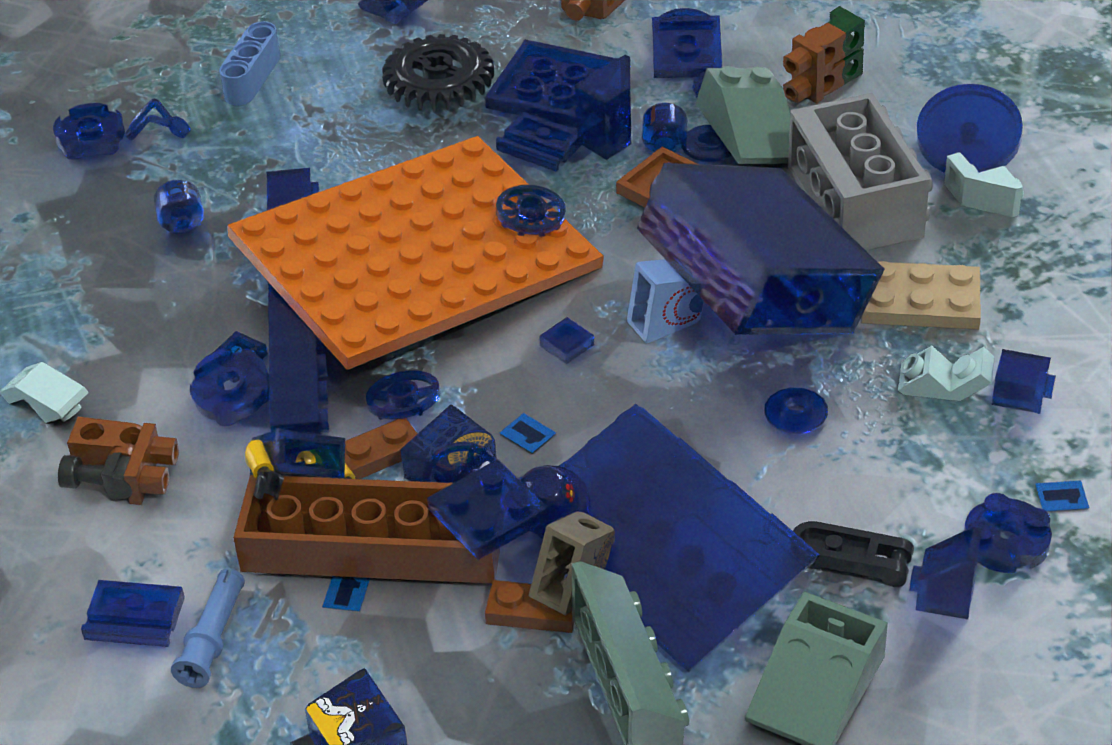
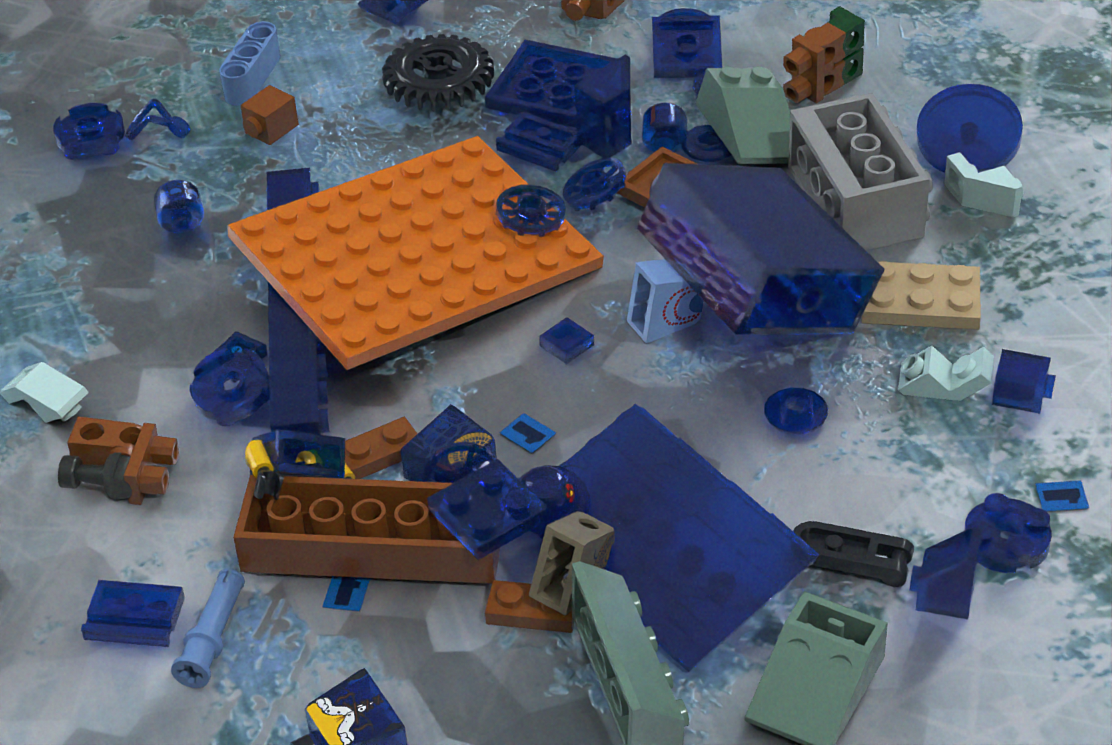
(269, 115): none -> dark orange brick
(403, 395): clear blue wheel -> none
(595, 184): none -> clear blue wheel

